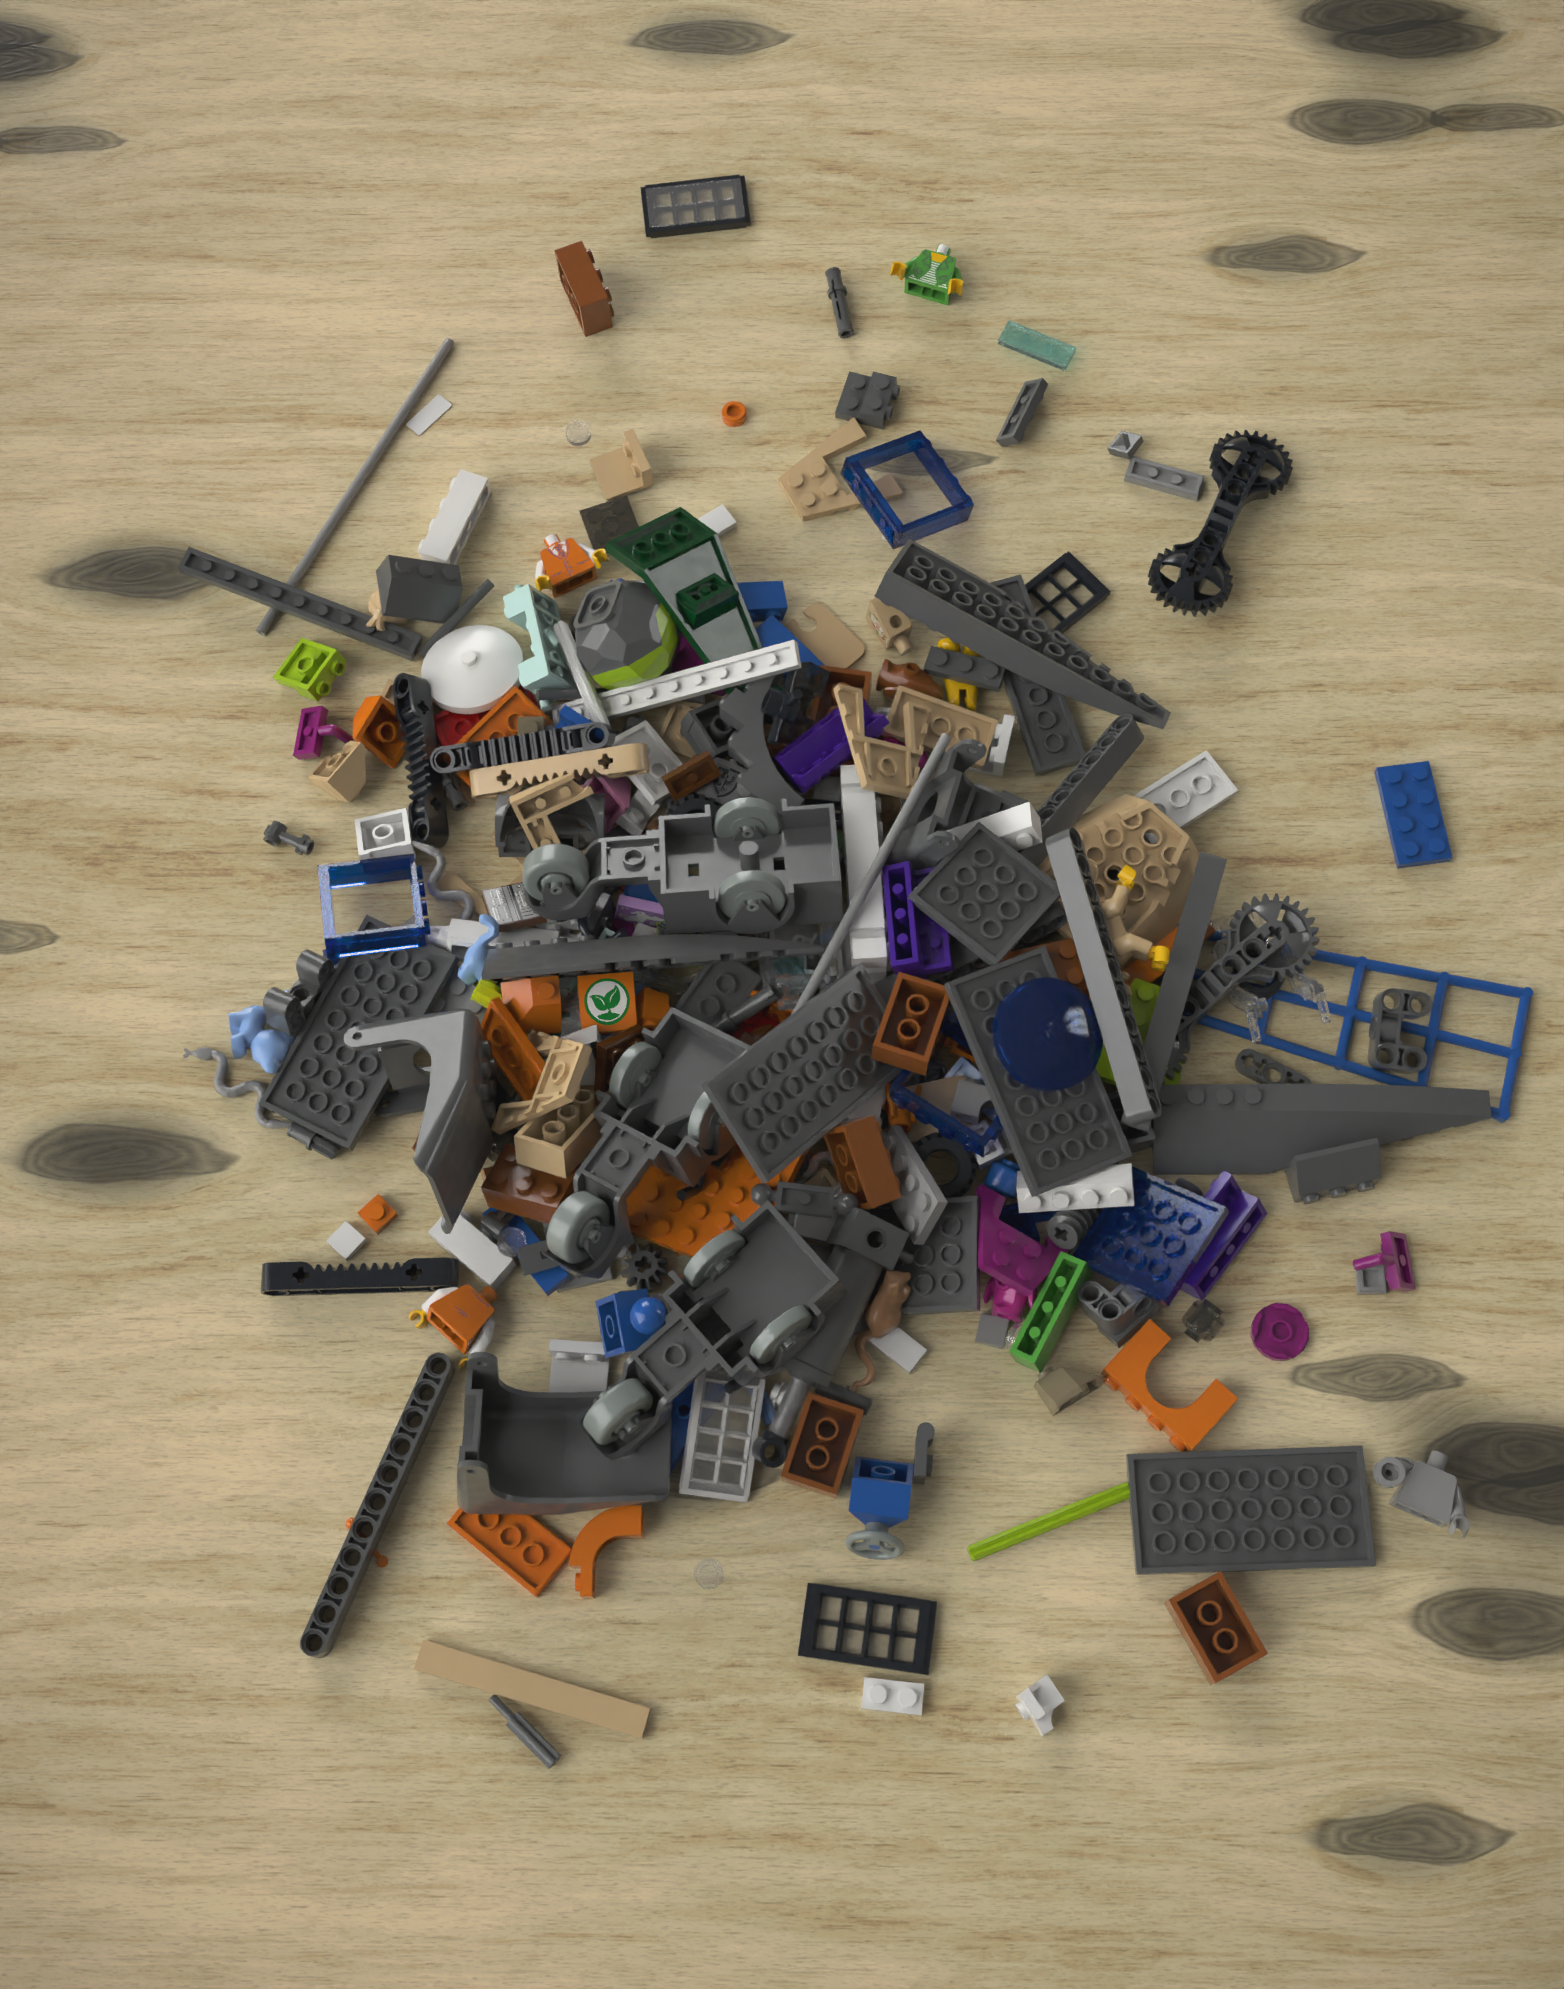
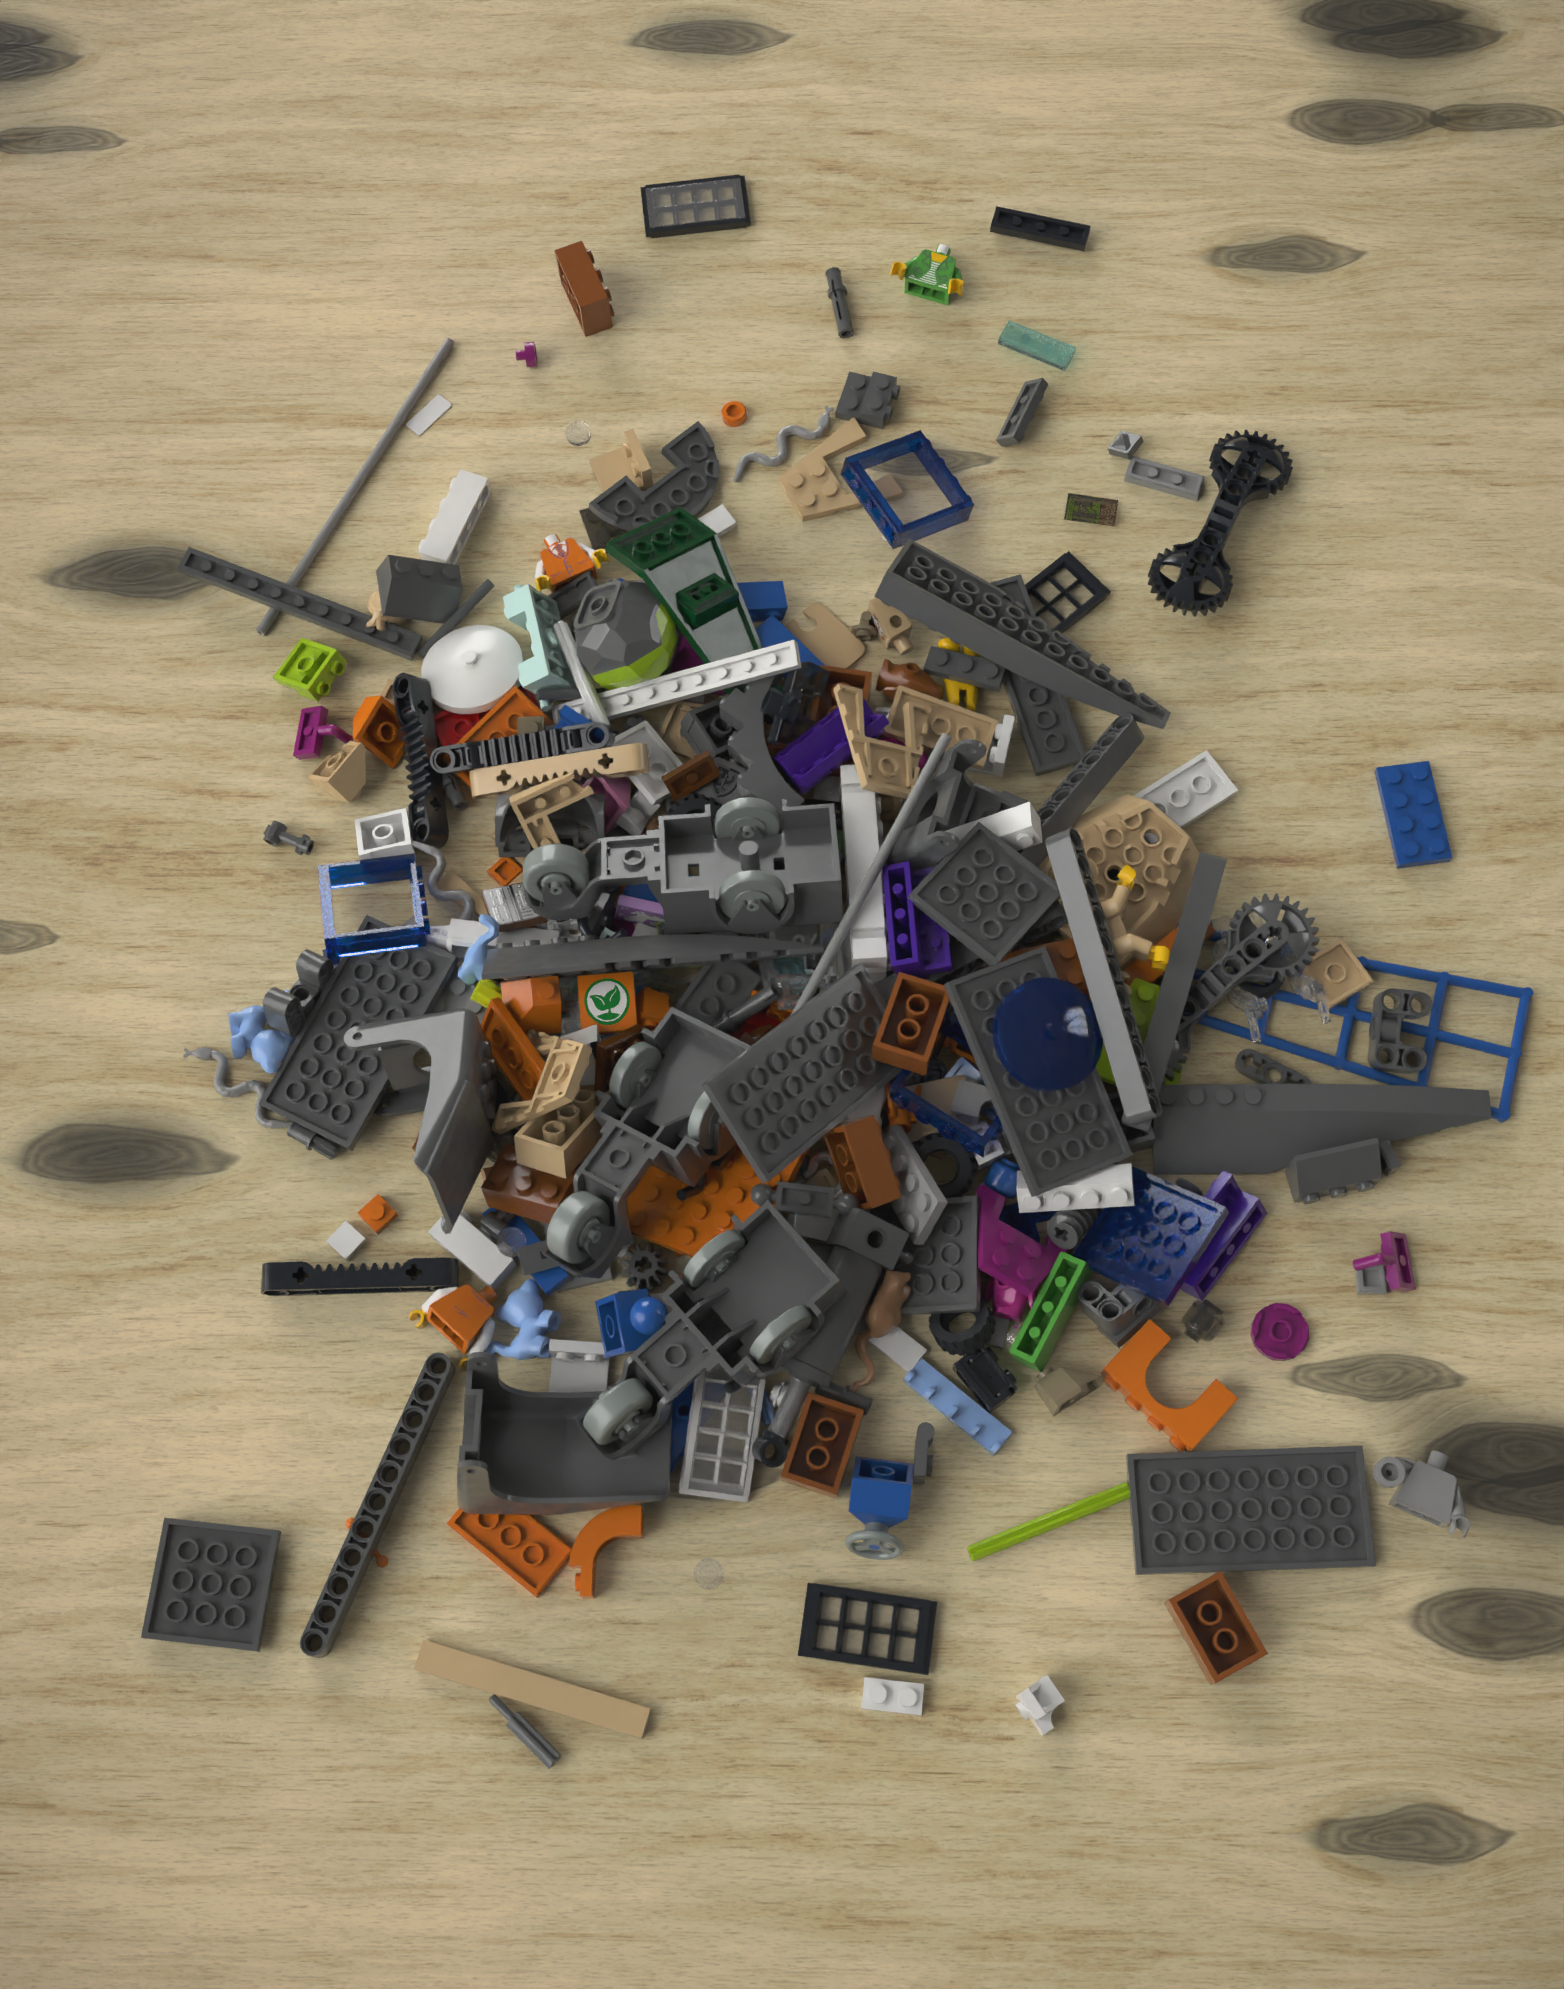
(211, 1584): none -> dark grey plate
(505, 871): none -> orange tile
(526, 1312): none -> light blue animal
(528, 354): none -> magenta tile
(571, 594): none -> dark grey plate
(686, 486): none -> dark grey plate
(823, 425): none -> light grey animal
(864, 630): none -> dark tan plate
(957, 1406): none -> light blue hinge
(968, 1340): none -> black tyre
(986, 1378): none -> black hinge
(1040, 228): none -> black plate
(1091, 509): none -> clear smoke tile
(1338, 972): none -> tan tile
(1388, 1159): none -> dark grey tile

